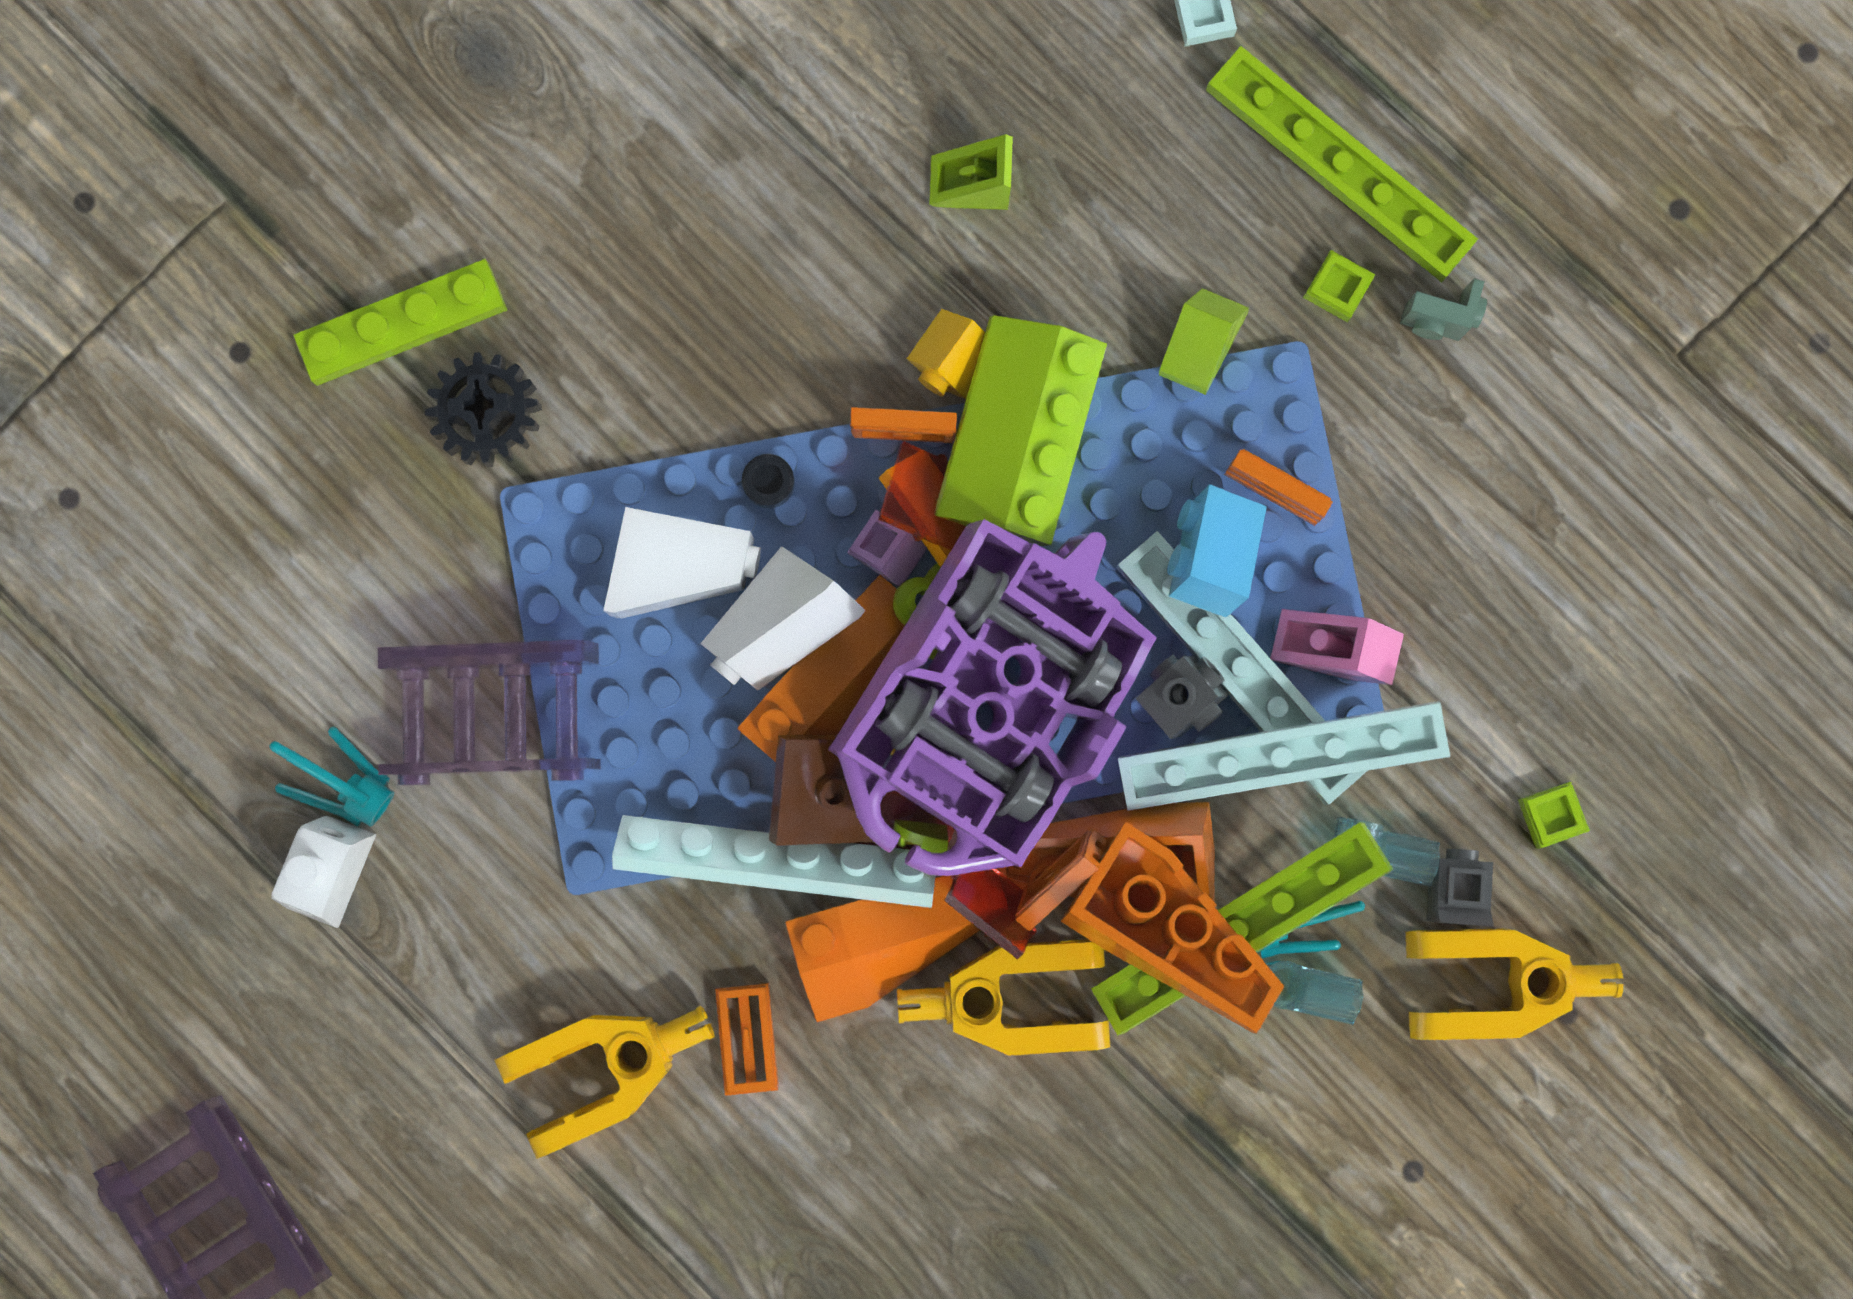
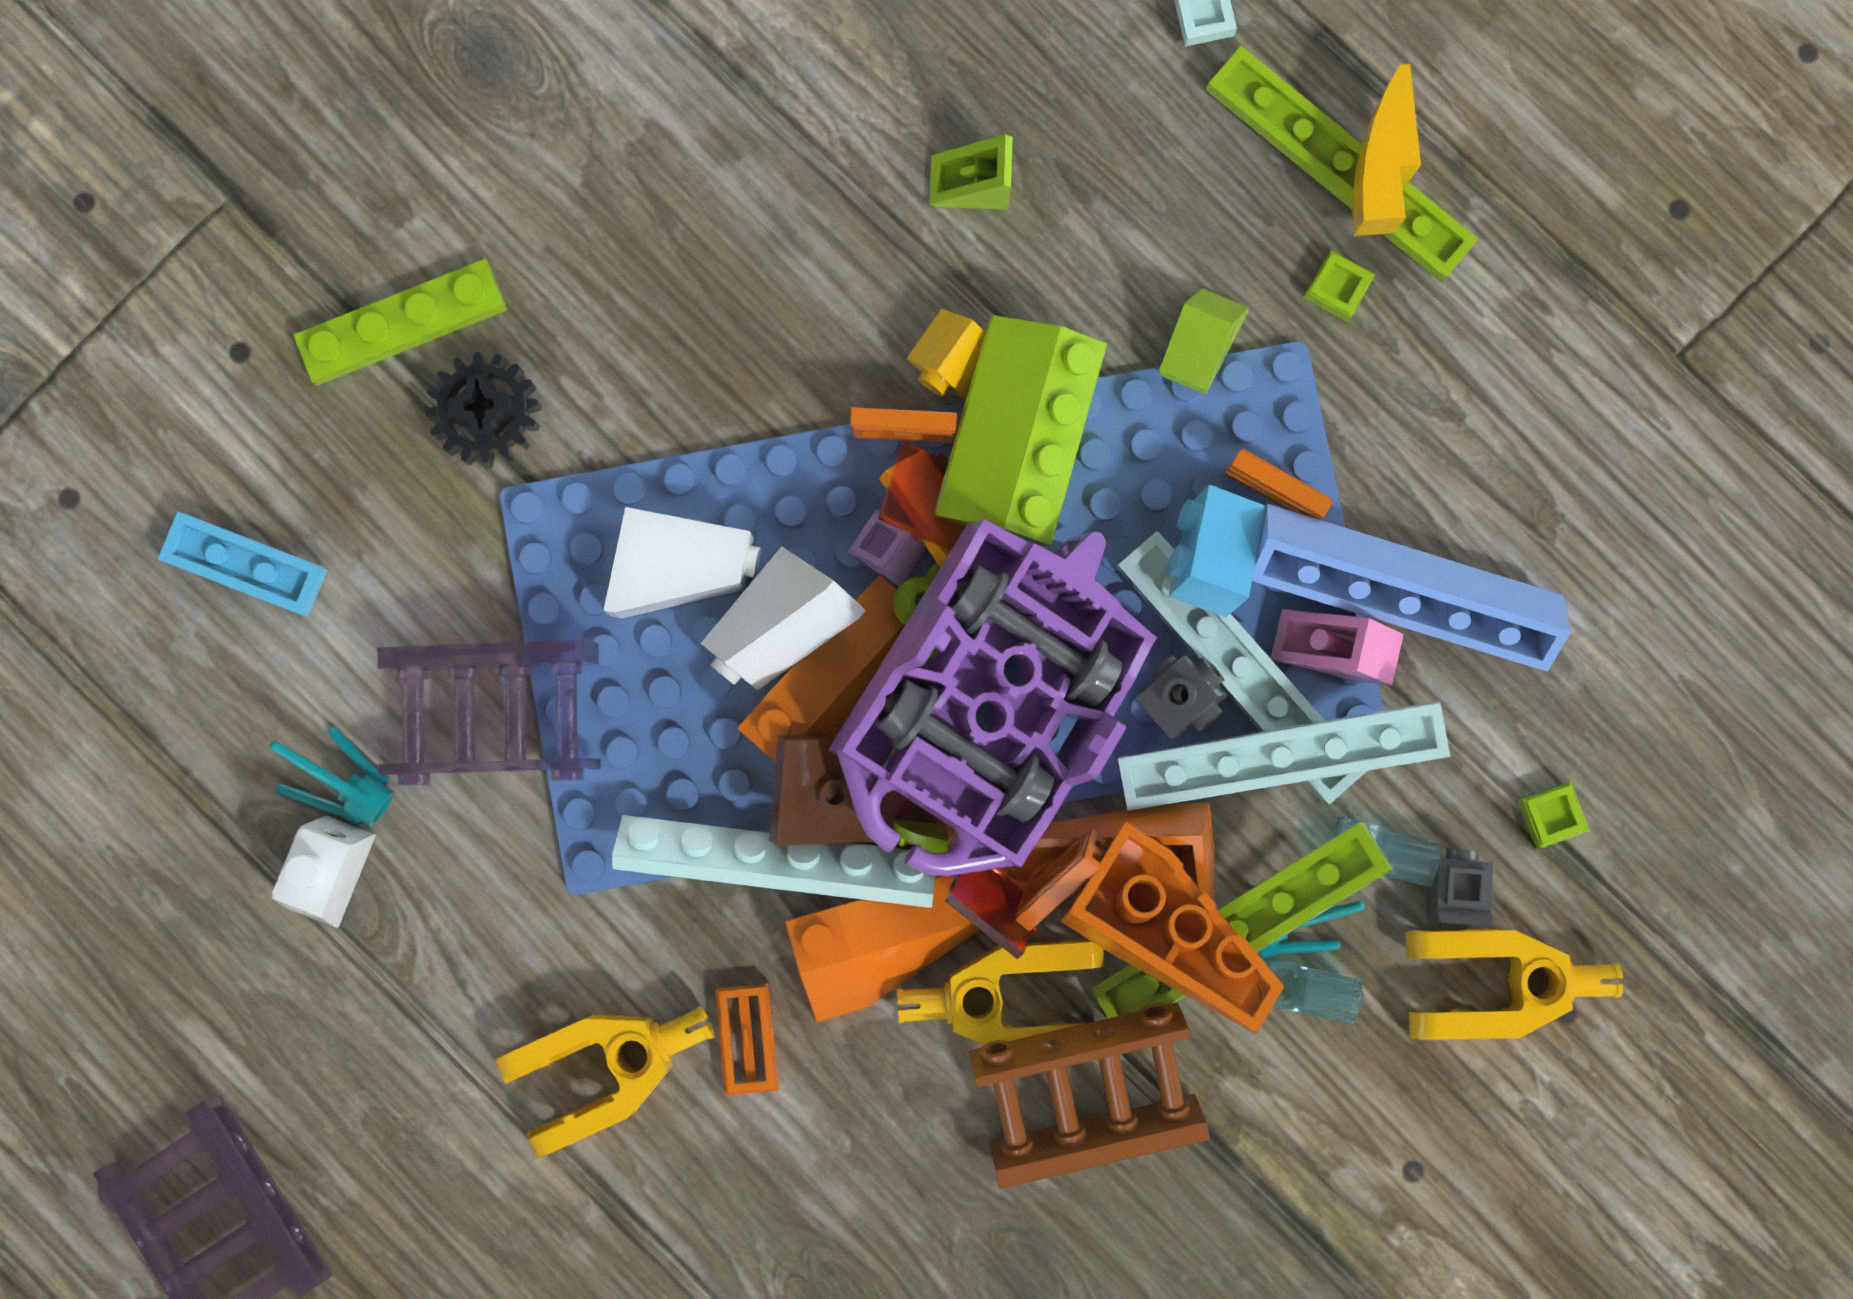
(242, 564): none -> medium azure plate
(768, 481): black tile -> none
(1100, 1139): none -> dark orange fence
(1386, 159): none -> yellow slope
(1410, 588): none -> light blue brick
(1441, 318): sand green bracket -> none

